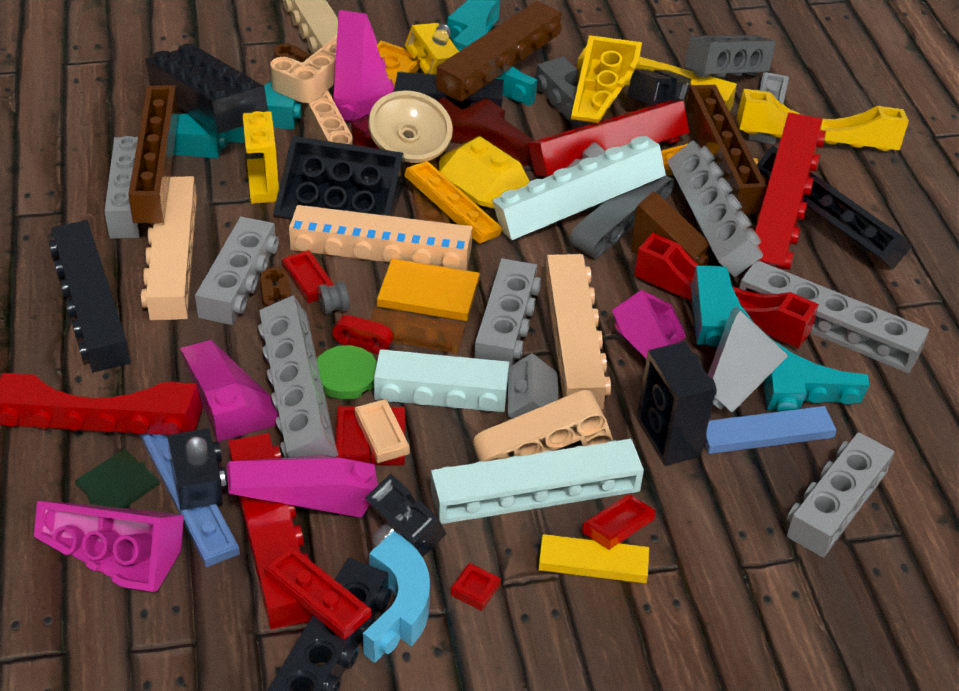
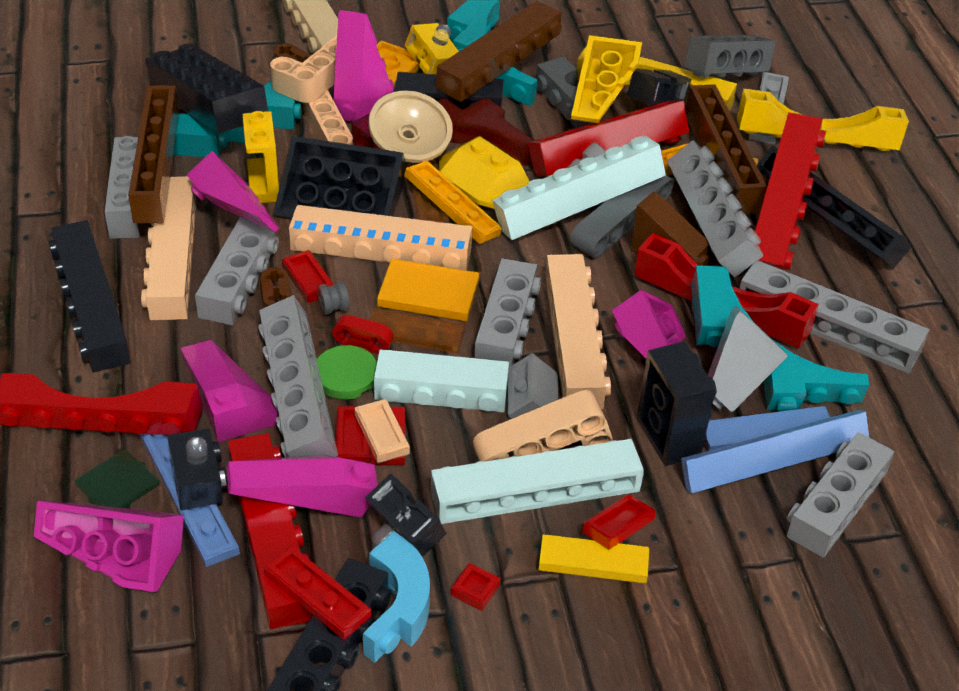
(228, 191): none -> dark pink wedge
(771, 451): none -> medium blue tile

